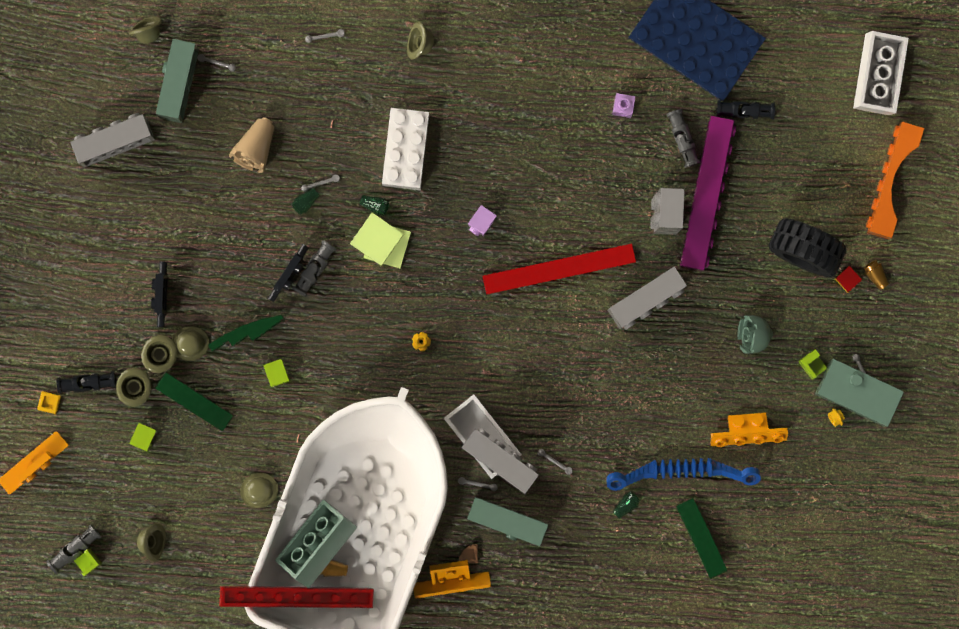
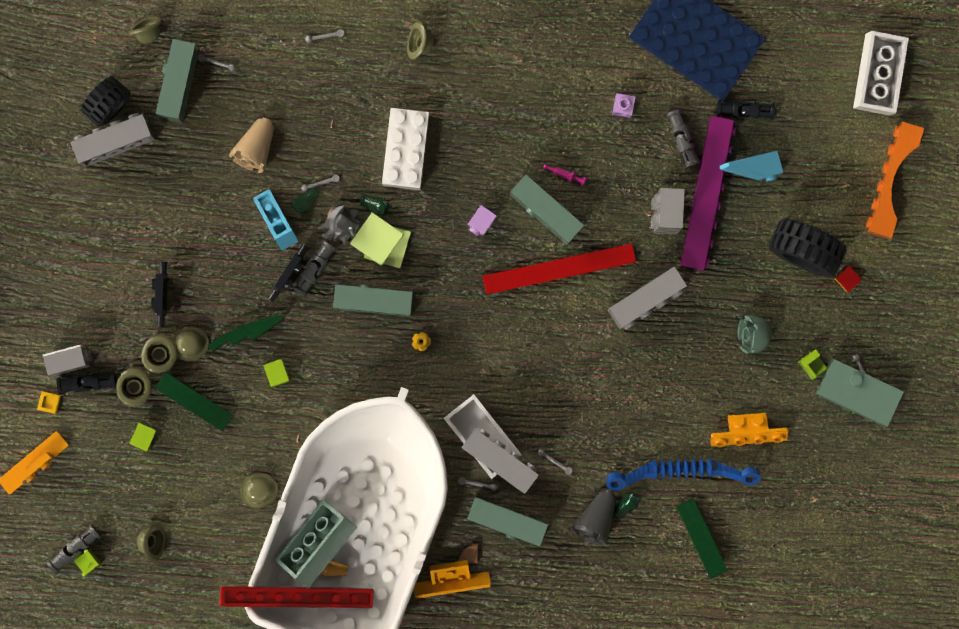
(67, 360): none -> light grey piece
(105, 101): none -> black tyre
(275, 220): none -> medium azure slope
(340, 223): none -> dark grey hair
(373, 300): none -> sand green brick
(546, 210): none -> sand green brick
(565, 174): none -> dark pink piece
(596, 519): none -> dark grey cone
(758, 167): none -> medium azure slope
(836, 417): yellow plate -> none
(876, 274): pearl gold cone -> none

